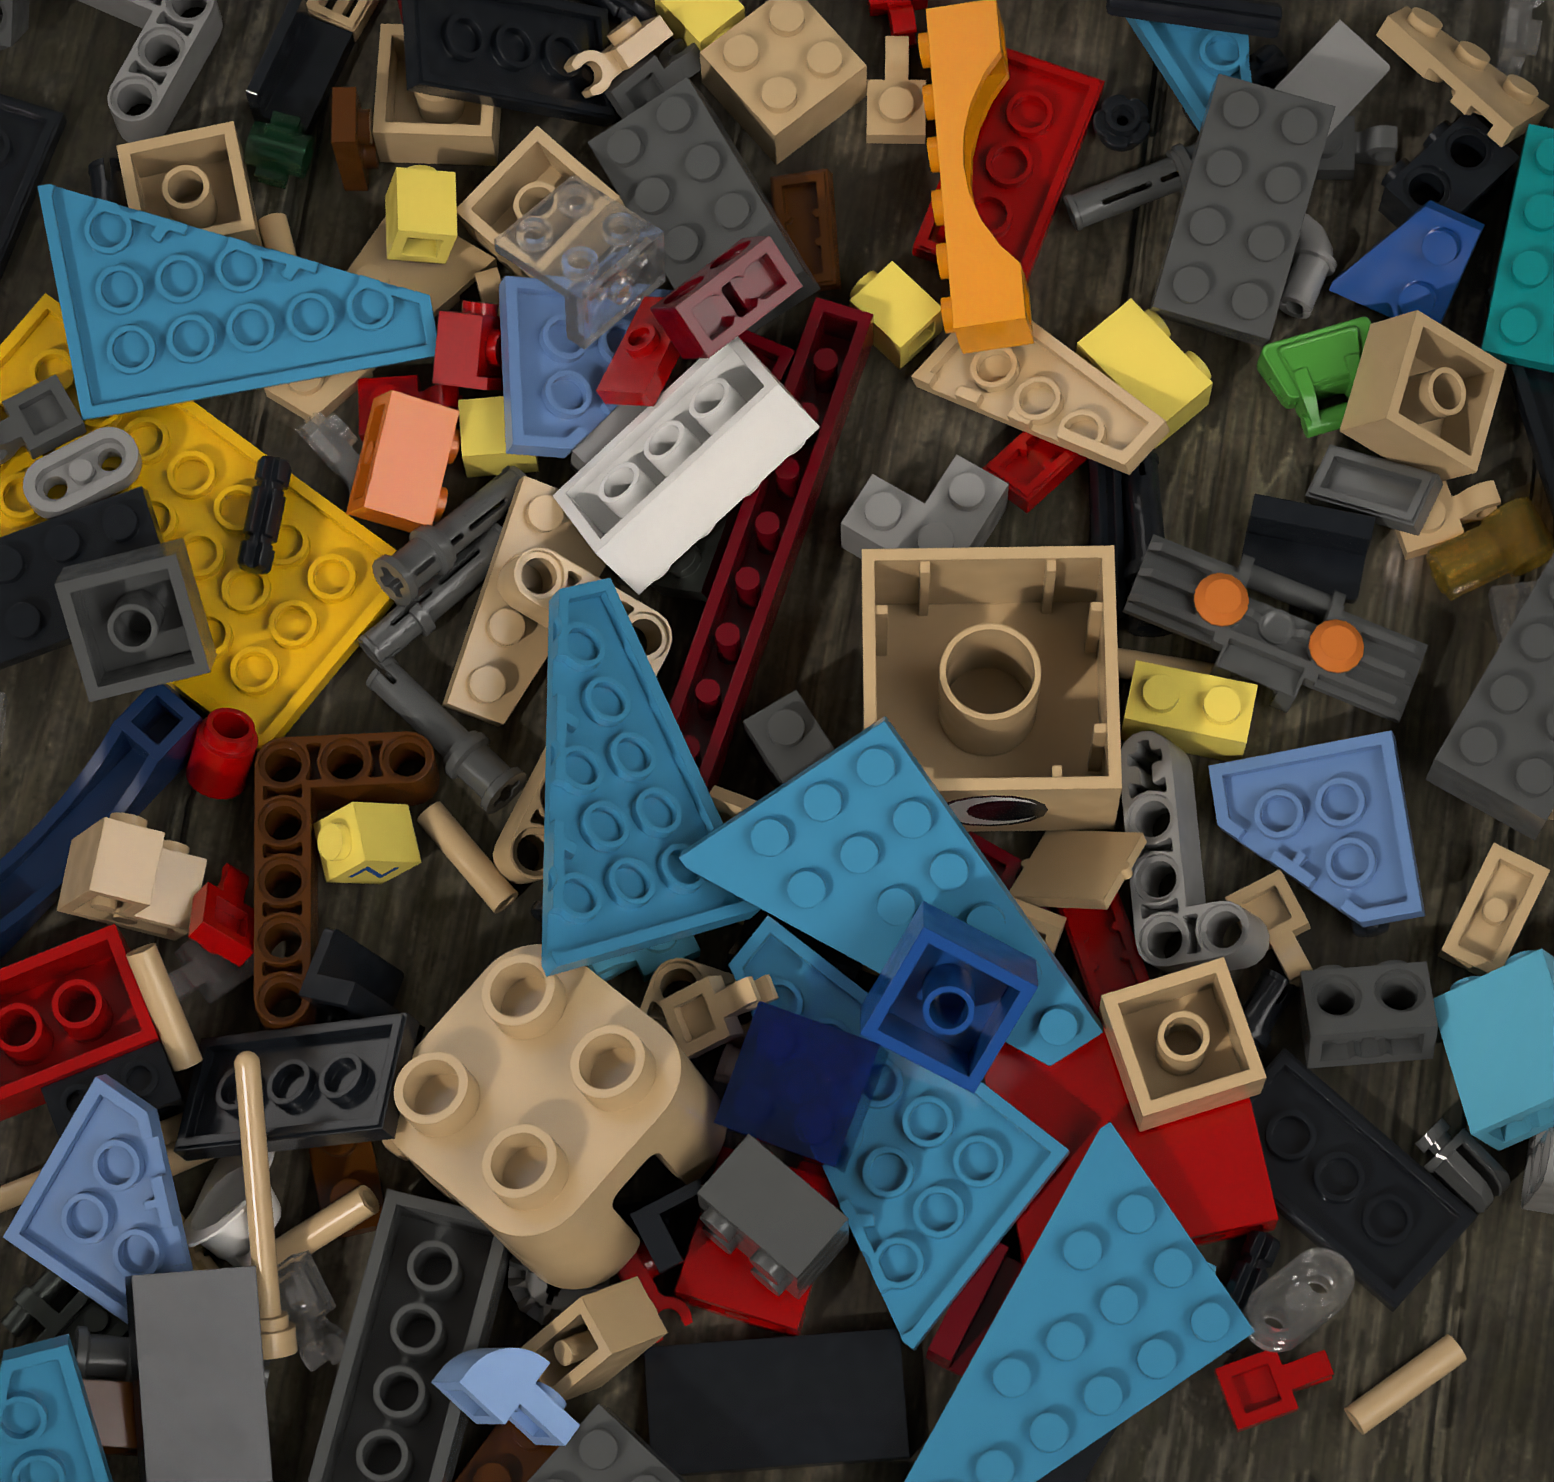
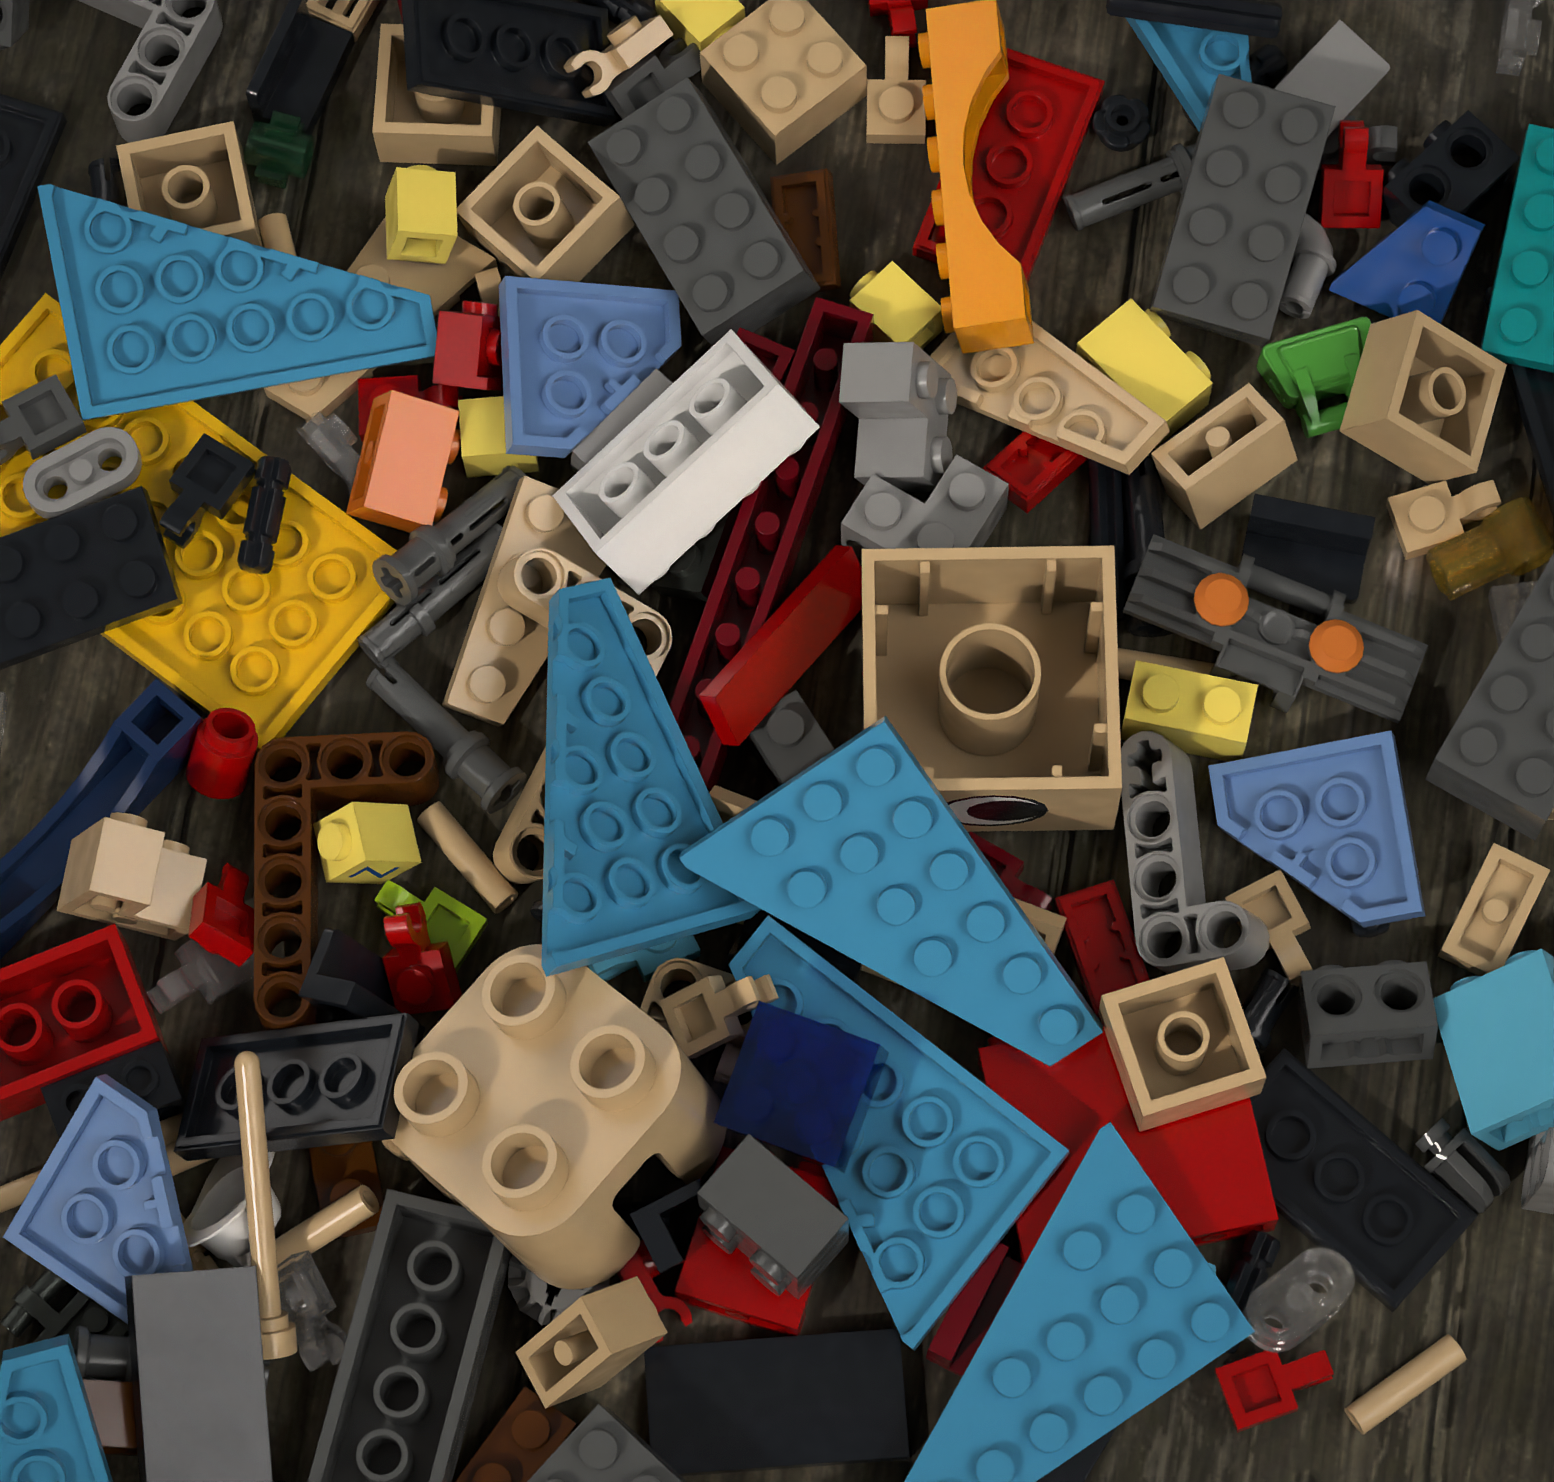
(136, 620): dark grey brick -> none
(164, 1007): tan piece -> none
(207, 481): none -> black plate
(352, 139): reddish brown plate -> none
(418, 971): none -> red plate
(445, 918): none -> lime plate
(503, 1386): light blue brick -> none
(588, 253): clear bracket -> none
(640, 362): red plate -> none
(726, 297): brick -> none
(785, 646): none -> red tile
(901, 413): none -> light grey brick
(948, 997): blue brick -> none
(1078, 868): tan piece -> none
(1224, 456): none -> tan brick
(1352, 189): none -> red plate
(1376, 488): dark grey tile -> none
(1475, 84): tan wing -> none

